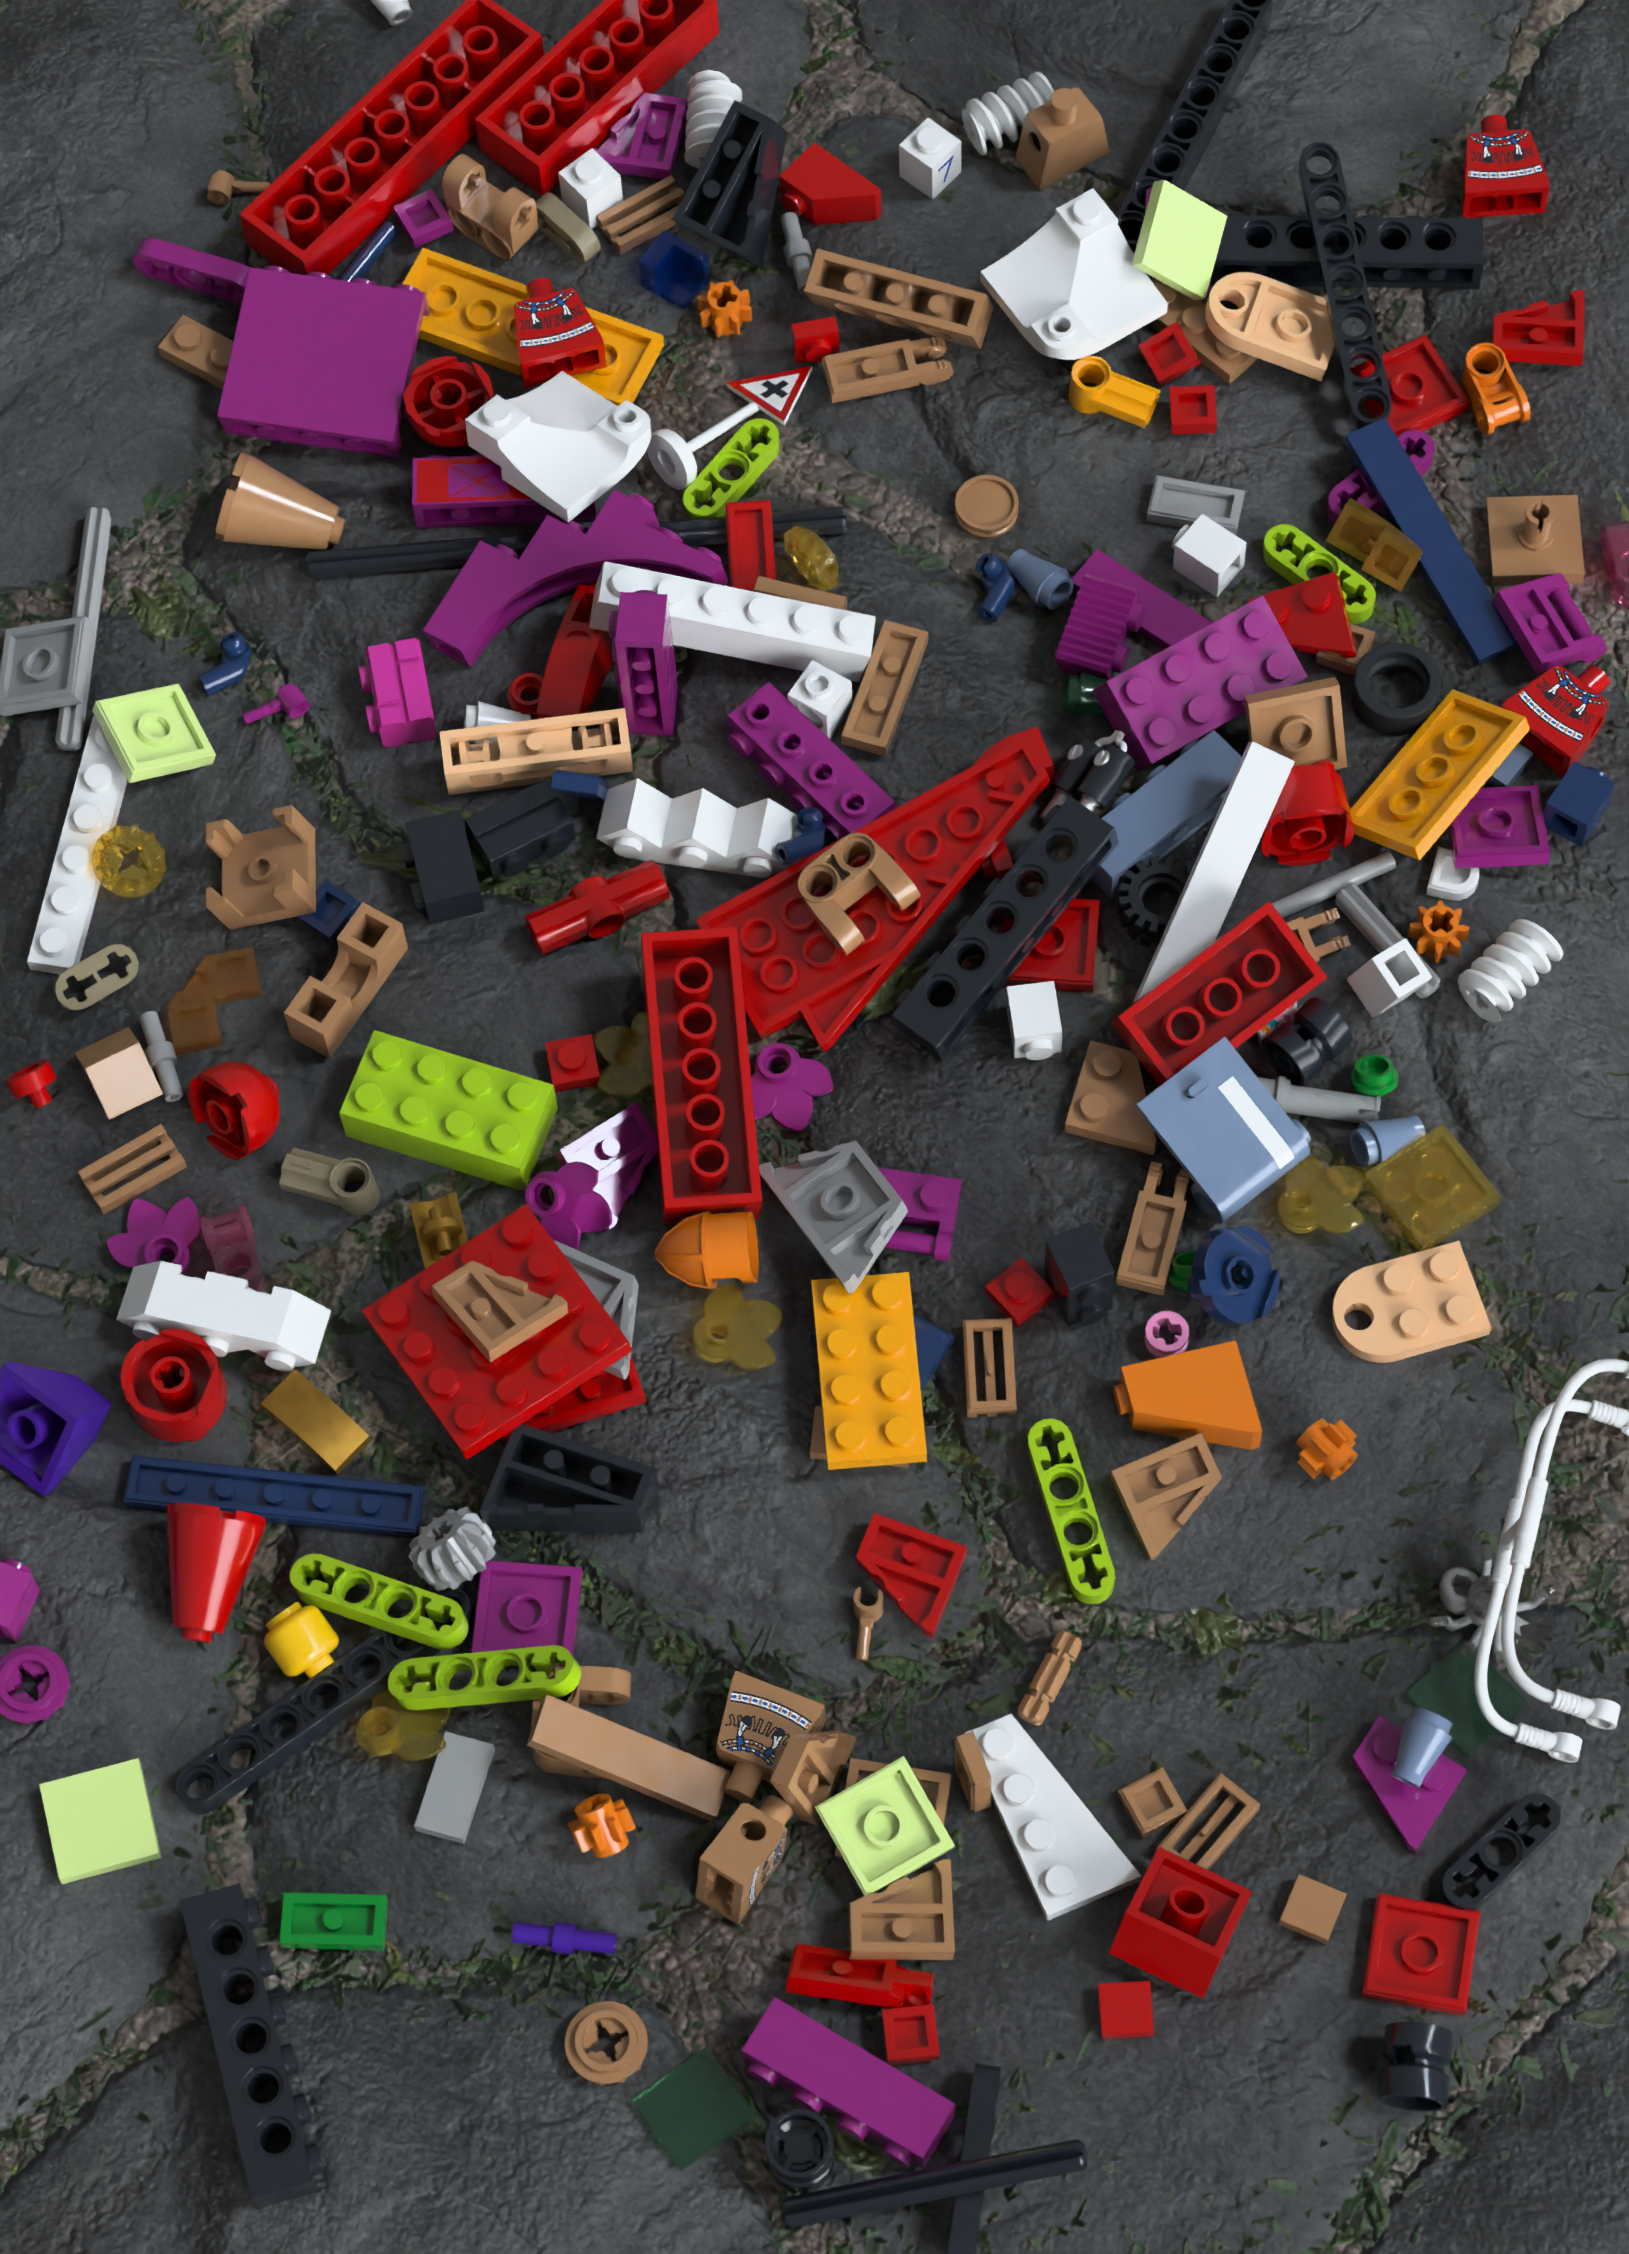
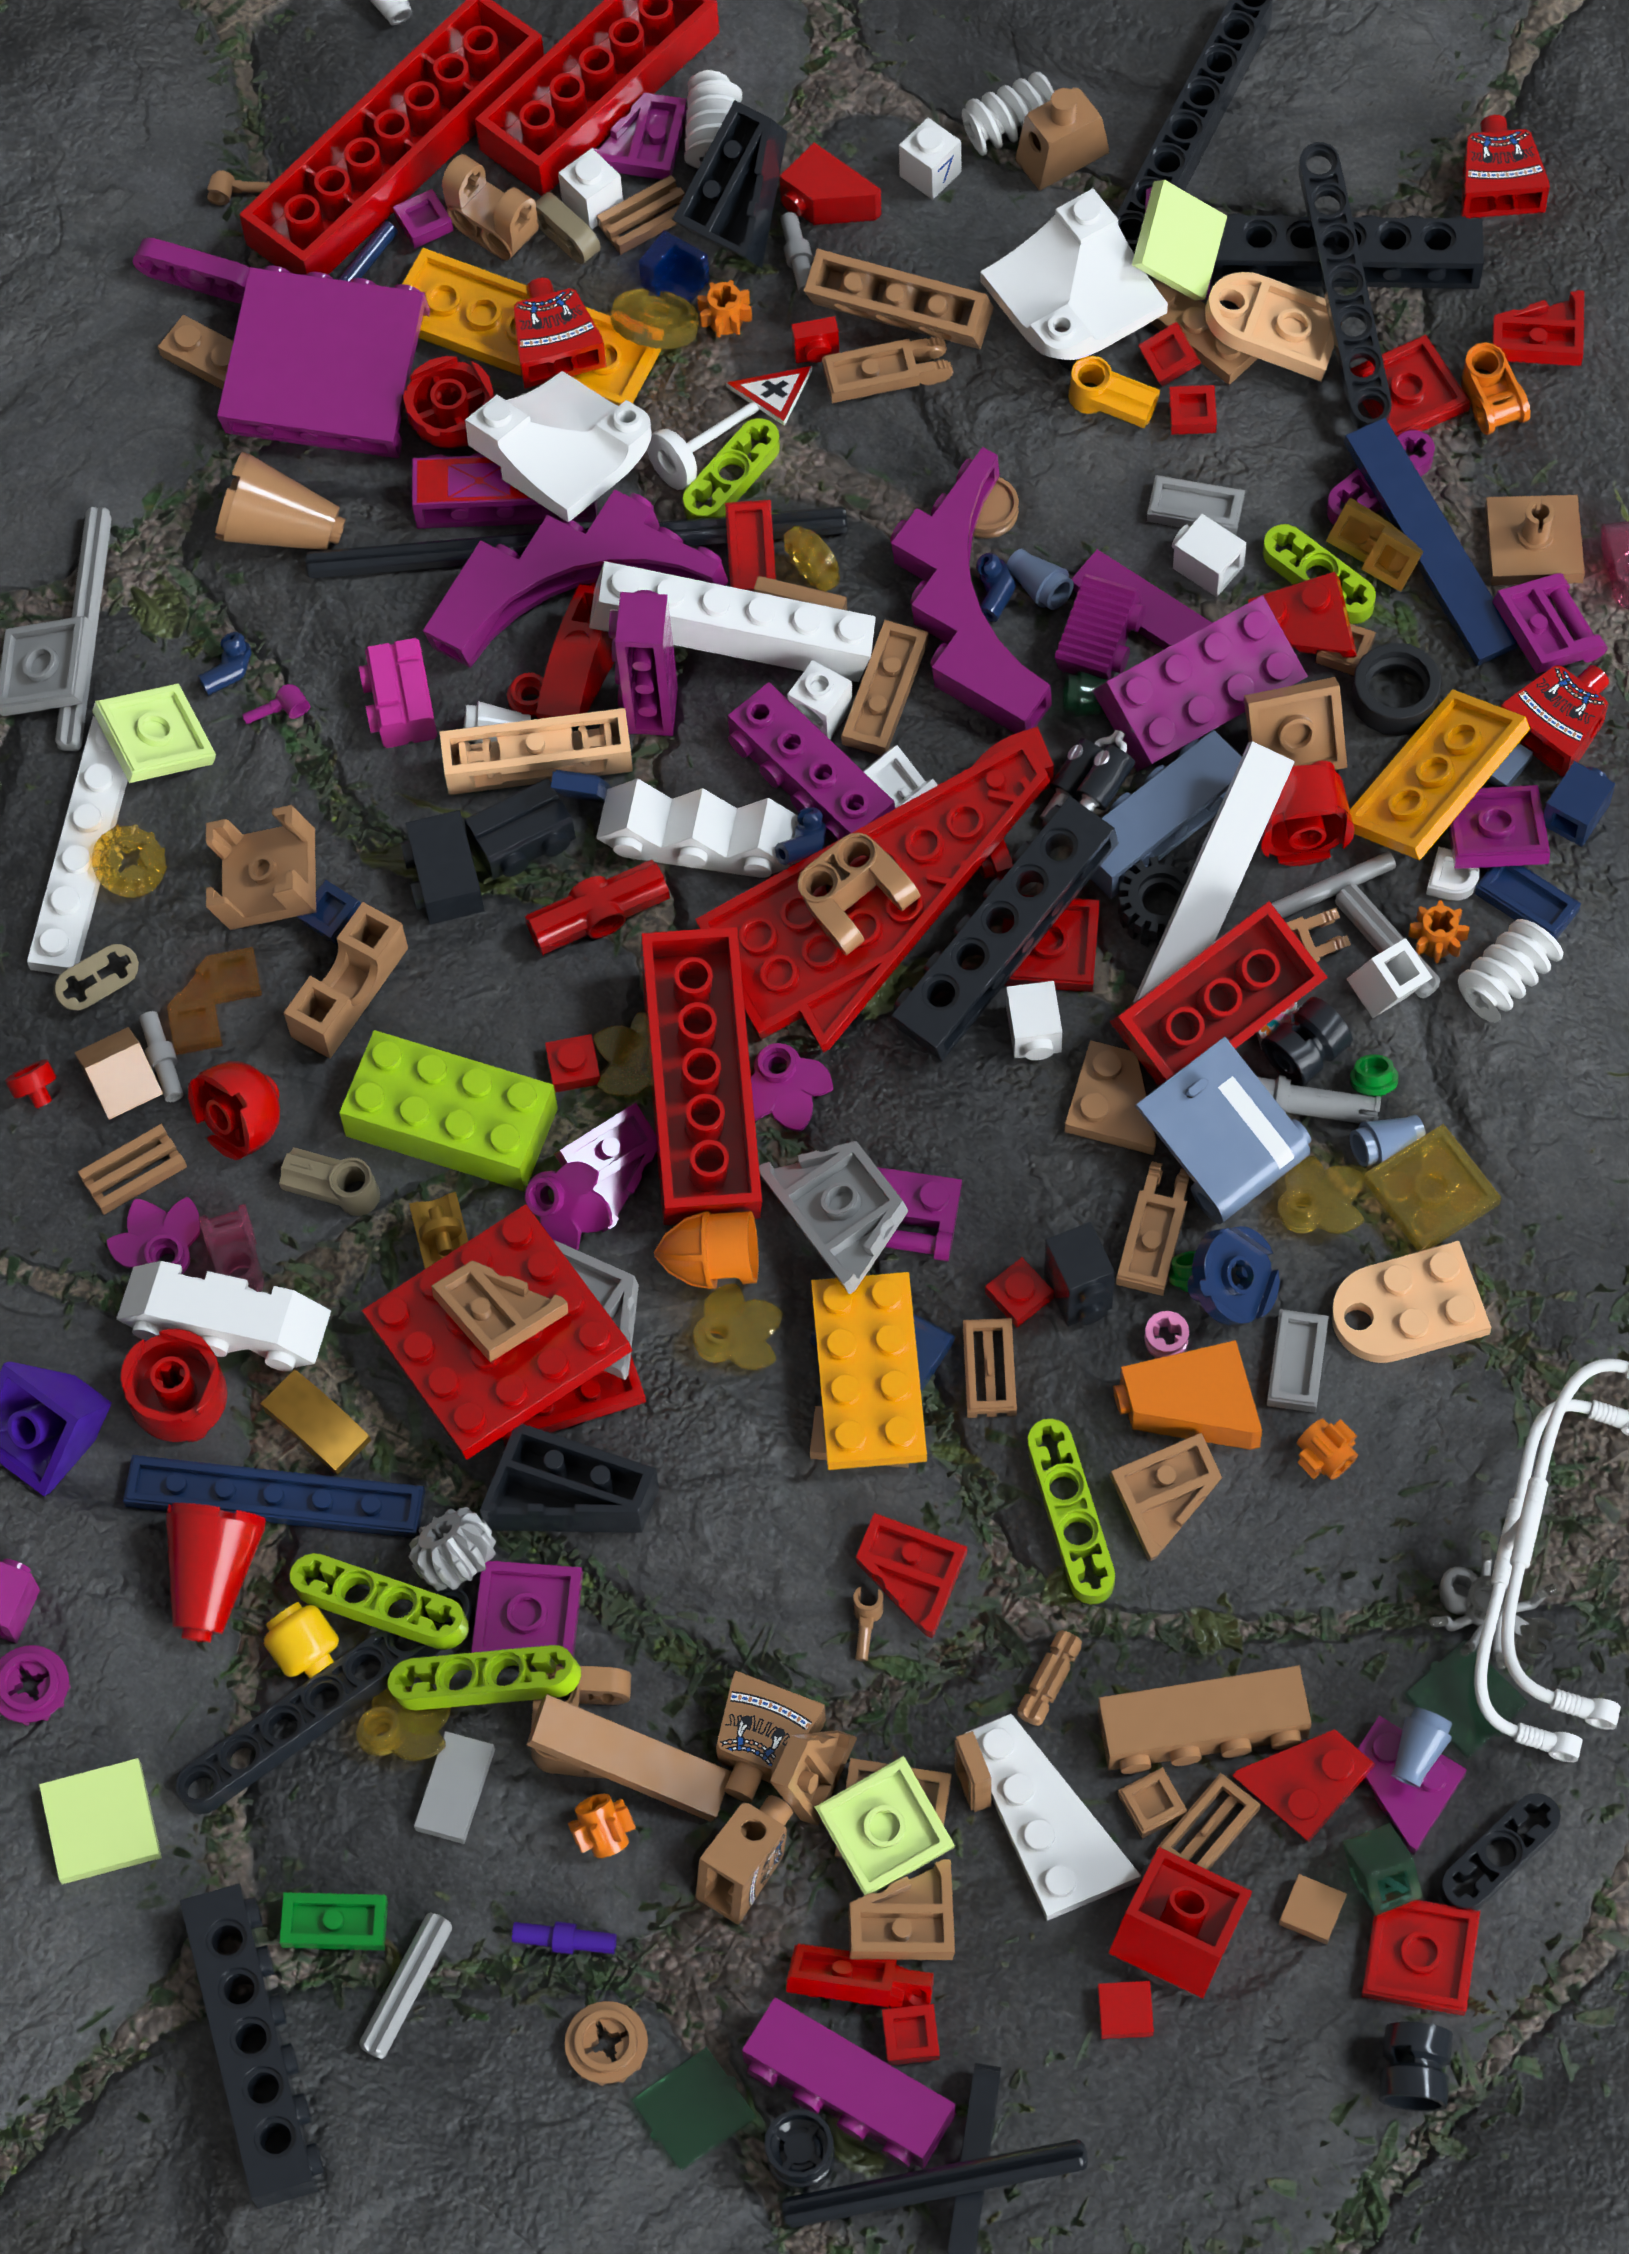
(405, 1985): none -> light grey axle
(654, 320): none -> clear yellow tile
(898, 777): none -> white bracket
(972, 659): none -> magenta arch
(1204, 1719): none -> medium nougat brick
(1297, 1361): none -> light grey tile
(1307, 1780): none -> red wing
(1382, 1869): none -> clear green brick
(1528, 897): none -> dark blue tile

